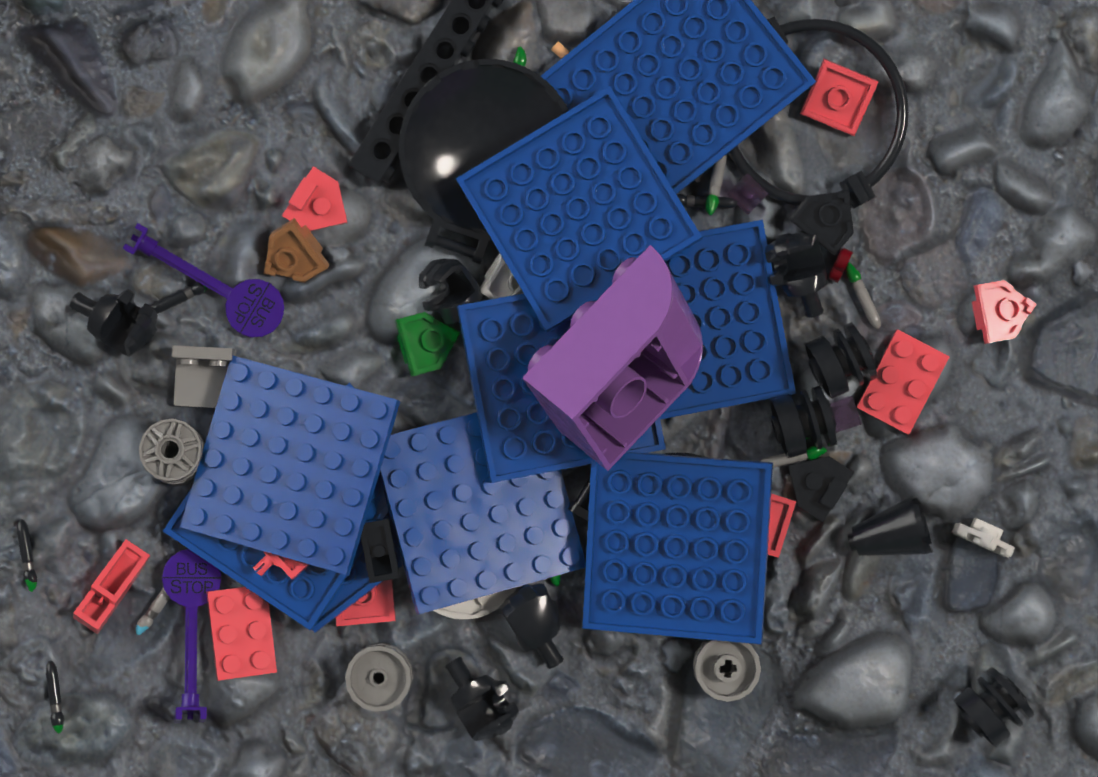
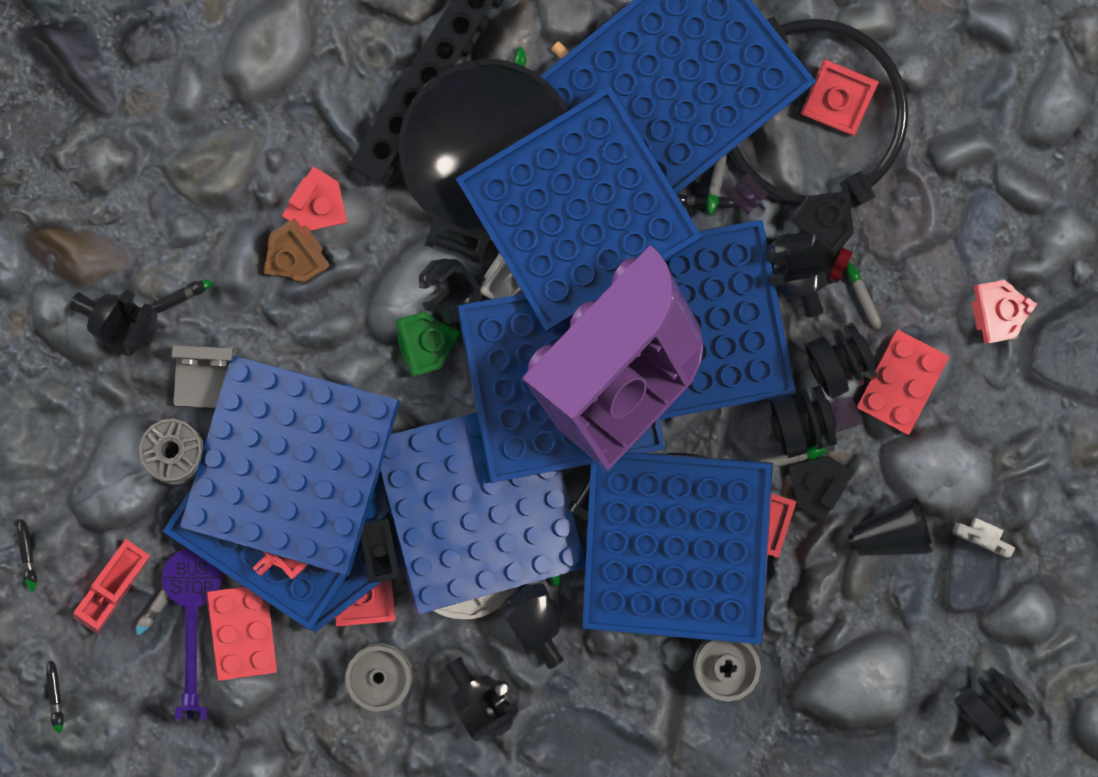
(251, 306): dark purple piece -> none

